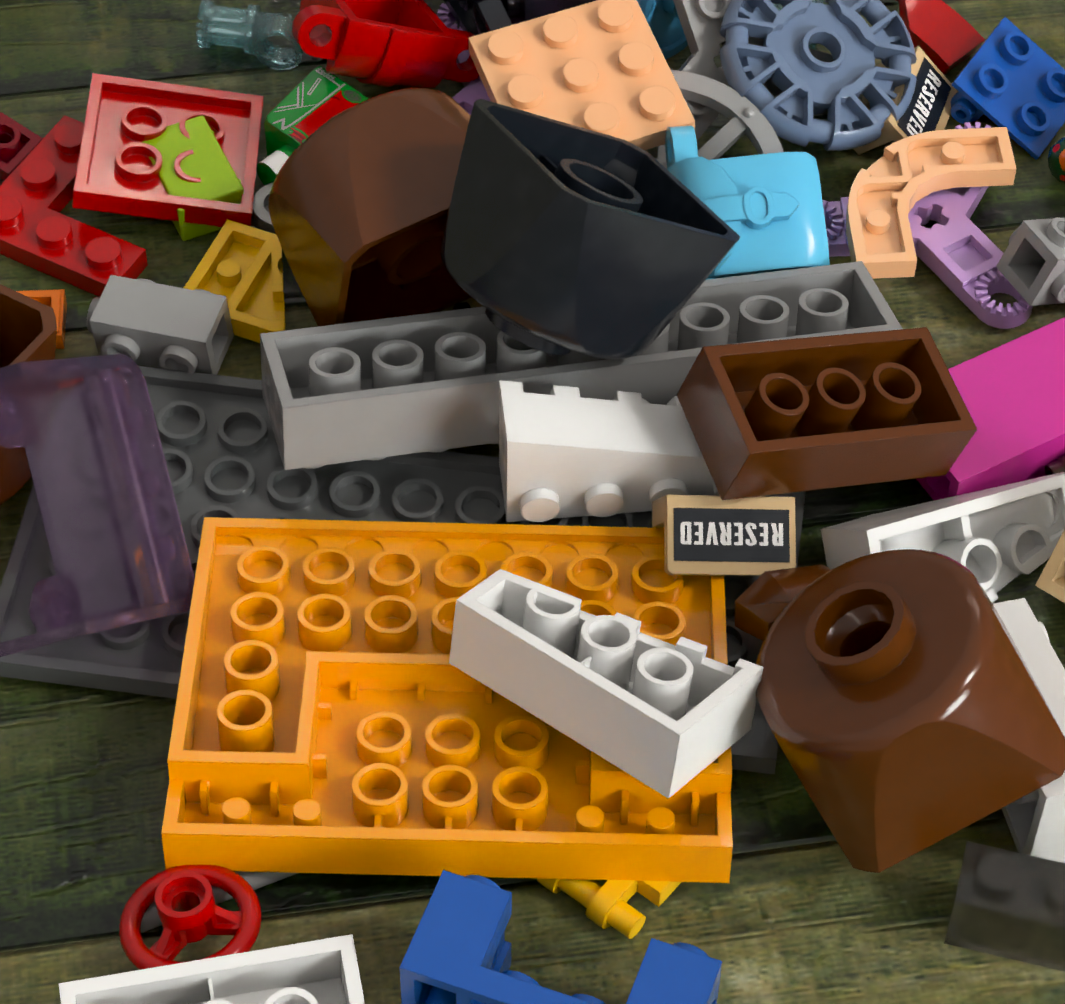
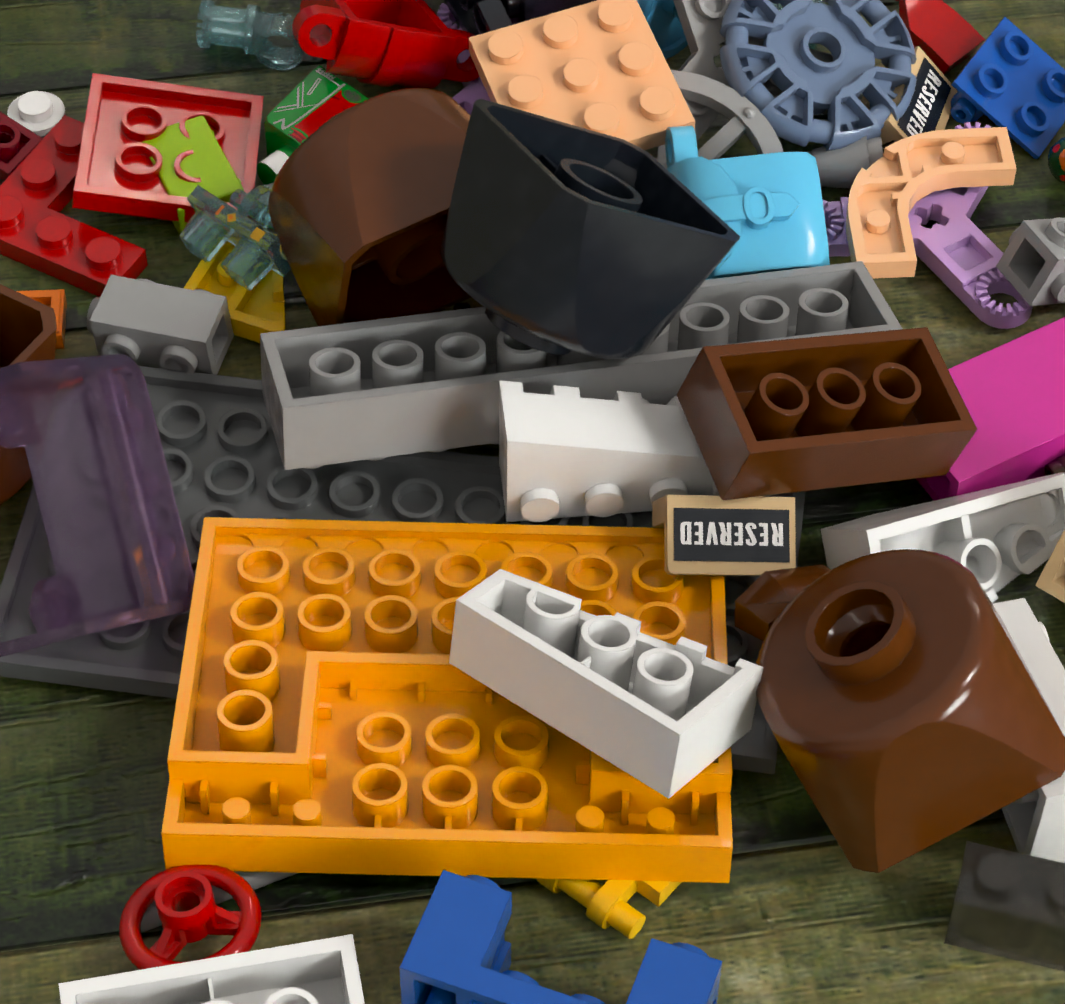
(37, 111): none -> white plate
(246, 228): none -> clear light blue hips
(840, 166): none -> light grey cone

